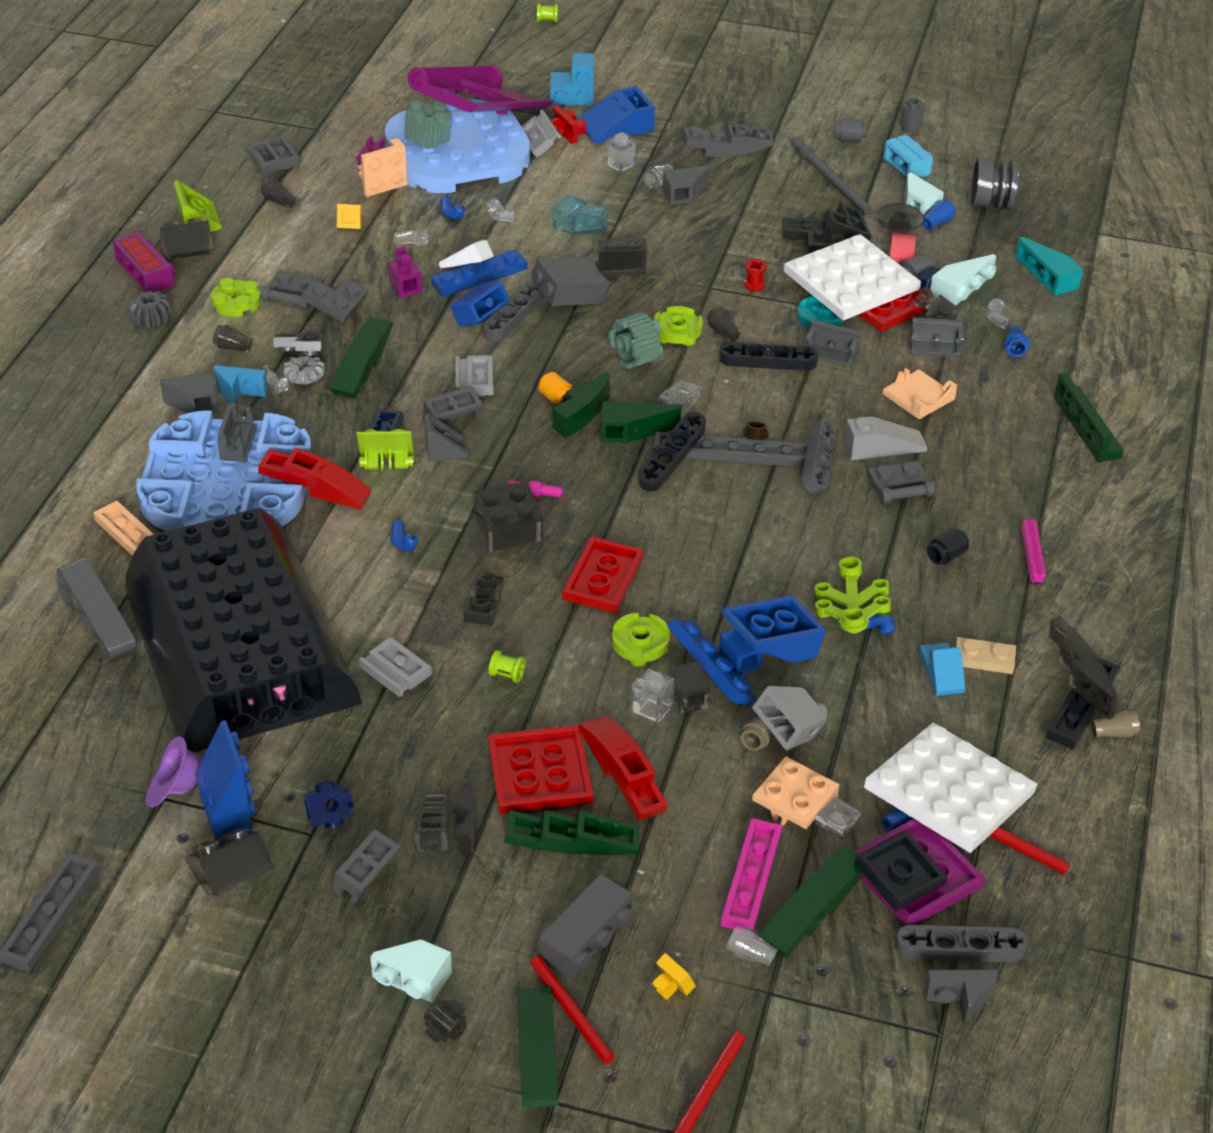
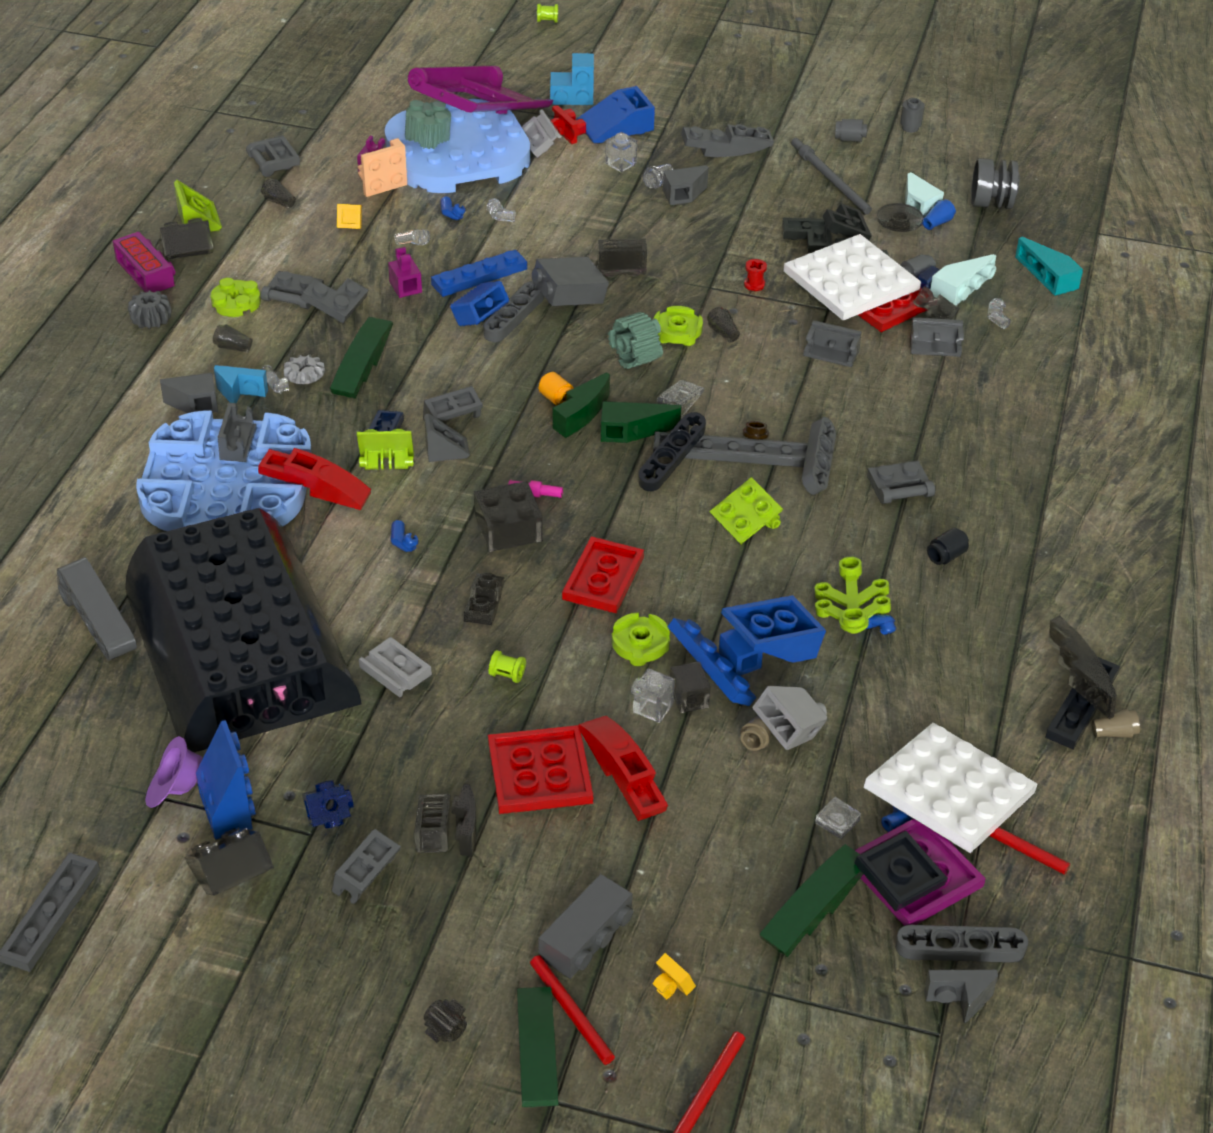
(122, 526): light nougat plate -> none
(306, 342): plate -> none
(414, 968): light aqua slope -> none
(473, 253): white slope -> none
(475, 372): light grey plate -> none
(579, 216): clear light blue slope -> none
(579, 835): dark green slope -> none
(747, 511): none -> lime hinge
(750, 946): clear cone -> none
(751, 875): dark pink plate -> none
(795, 793): light nougat piece -> none
(796, 356): black beam -> none
(812, 309): teal tile -> none
(880, 438): light grey slope -> none
(902, 247): coral slope -> none
(908, 156): medium azure brick -> none
(919, 393): light nougat piece -> none
(943, 668): dark azure slope -> none
(987, 655): tan plate -> none
(1016, 342): blue cone -> none
(1033, 551): dark pink axle -> none
(1086, 420): dark green fence -> none

